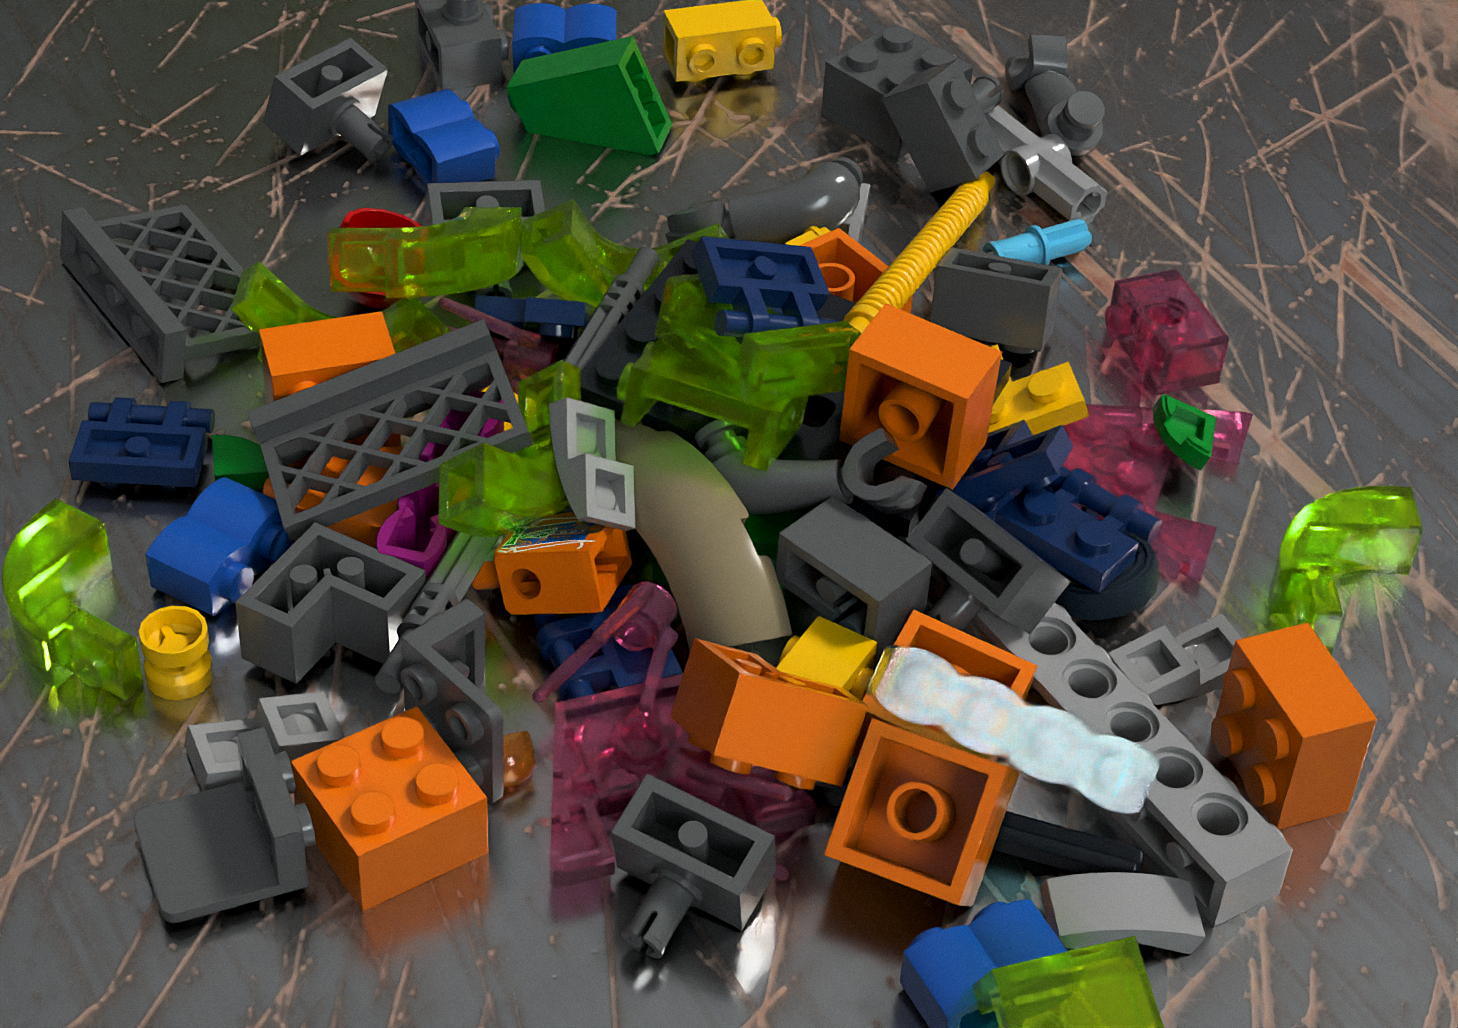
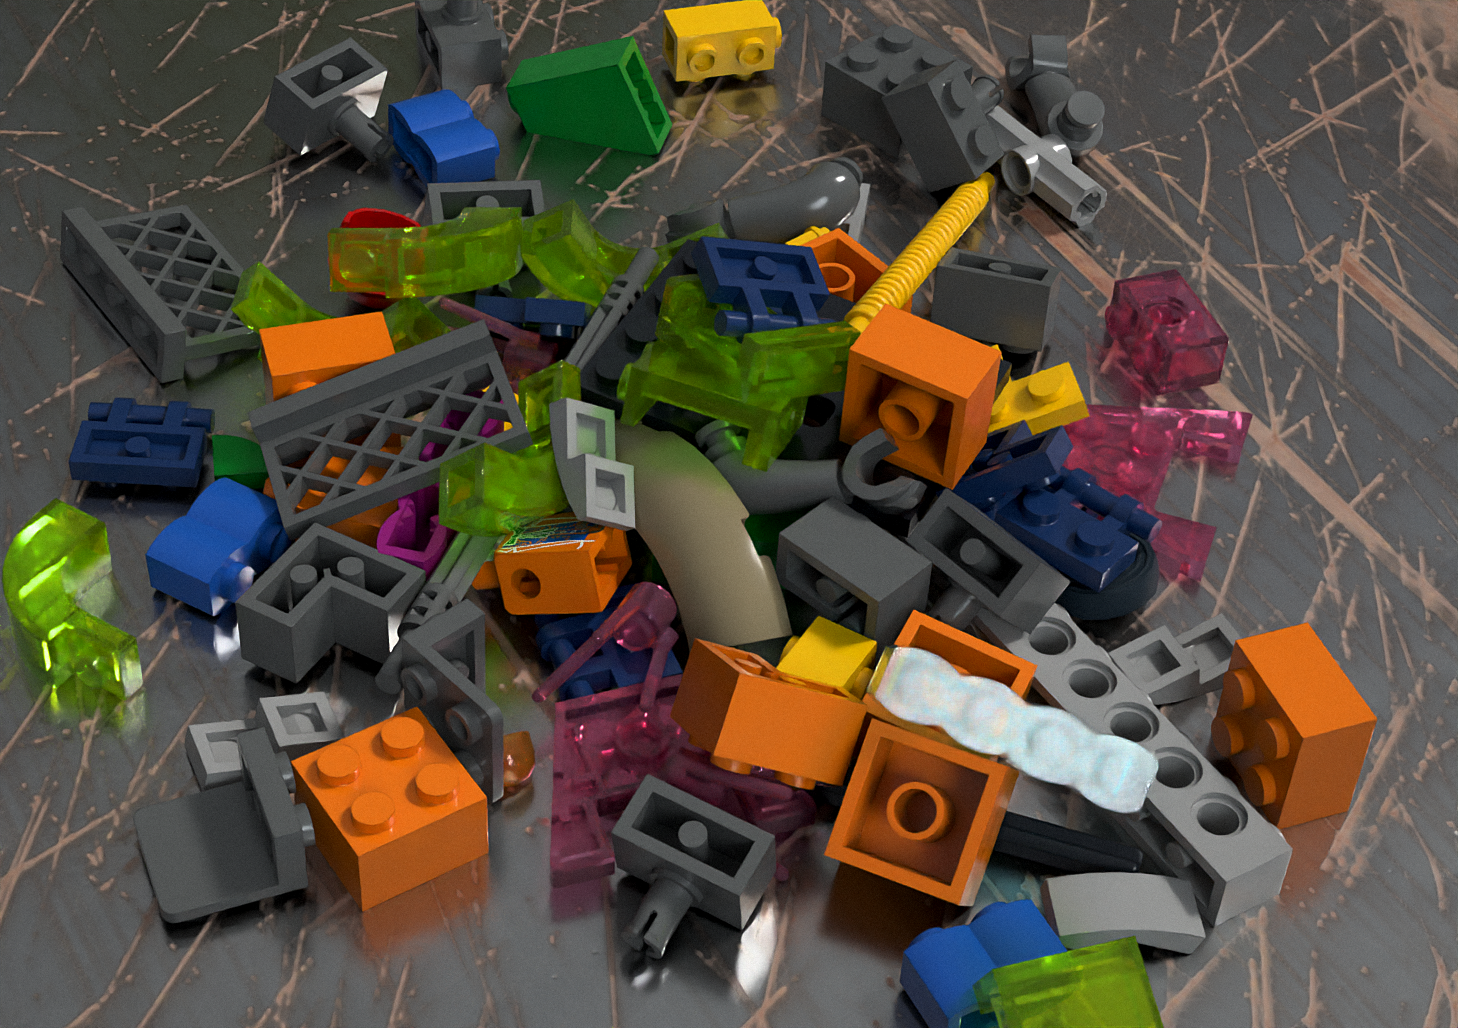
(176, 652): yellow wheel -> none
(551, 29): blue brick -> none
(1044, 244): medium azure axle -> none
(1185, 430): green tile -> none
(1341, 537): clear neon green arch -> none

